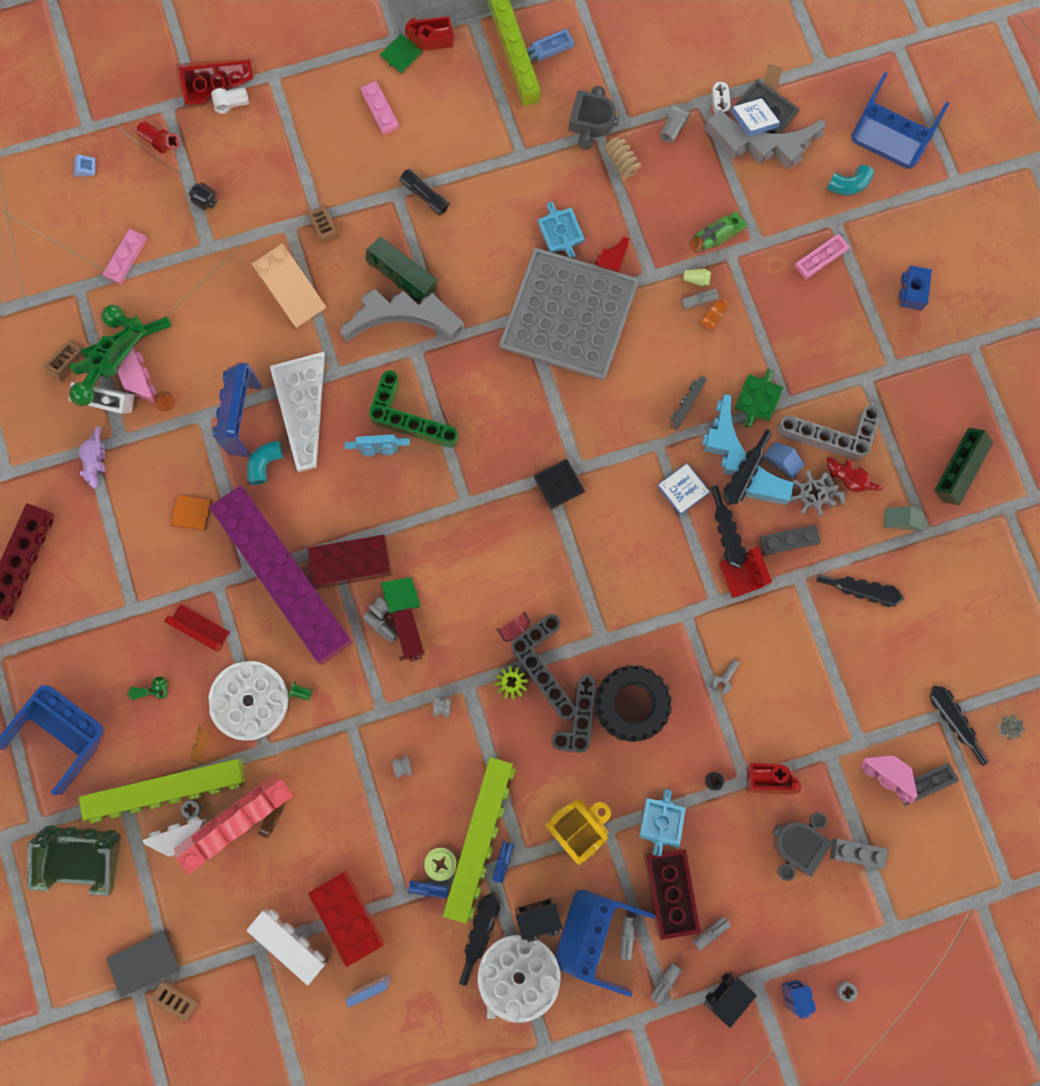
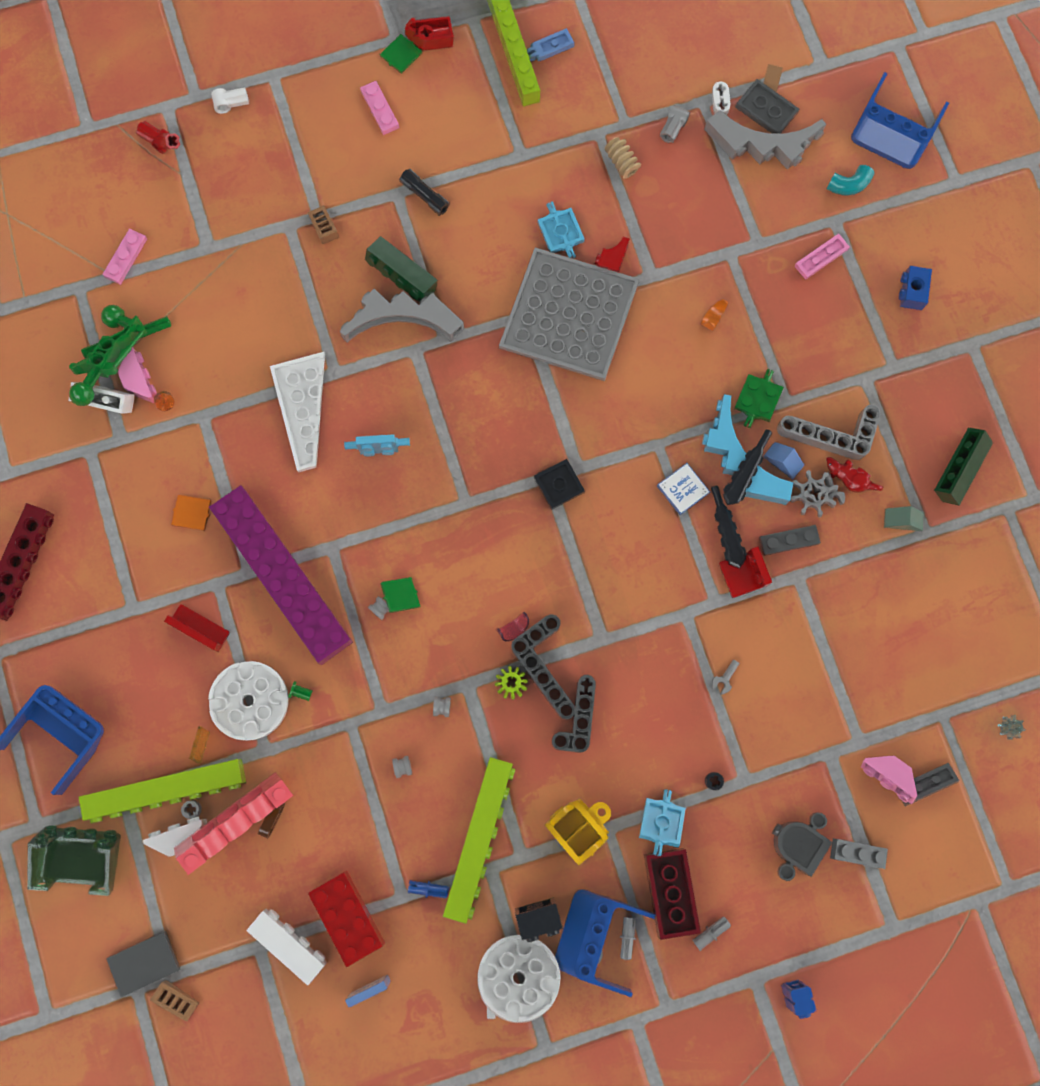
(58, 357): medium nougat slope -> none
(84, 166): light blue slope -> none
(91, 453): lavender animal -> none
(158, 685): green piece -> none
(201, 78): red wedge -> none
(203, 196): black head -> none
(232, 399): blue windscreen -> none
(260, 459): teal cylinder -> none
(289, 286): light nougat slope -> none
(349, 561): dark red brick -> none
(380, 626): light grey axle -> none
(406, 419): green beam -> none
(408, 635): dark red brick -> none
(430, 865): yellowish green gear -> none
(483, 923): black sword -> none
(502, 862): blue axle -> none
(592, 116): dark grey piece -> none
(659, 697): black tyre -> none
(665, 983): light grey axle -> none
(687, 402): dark grey plate -> none
(697, 276): yellowish green cone -> none
(699, 299): light grey axle -> none
(717, 232): bright green plate -> none
(730, 999): black container -> none
(755, 117): tile -> none
(762, 779): red piece -> none
(851, 996): light grey bush -> none
(874, 592): black sword -> none
(951, 712): black sword -> none

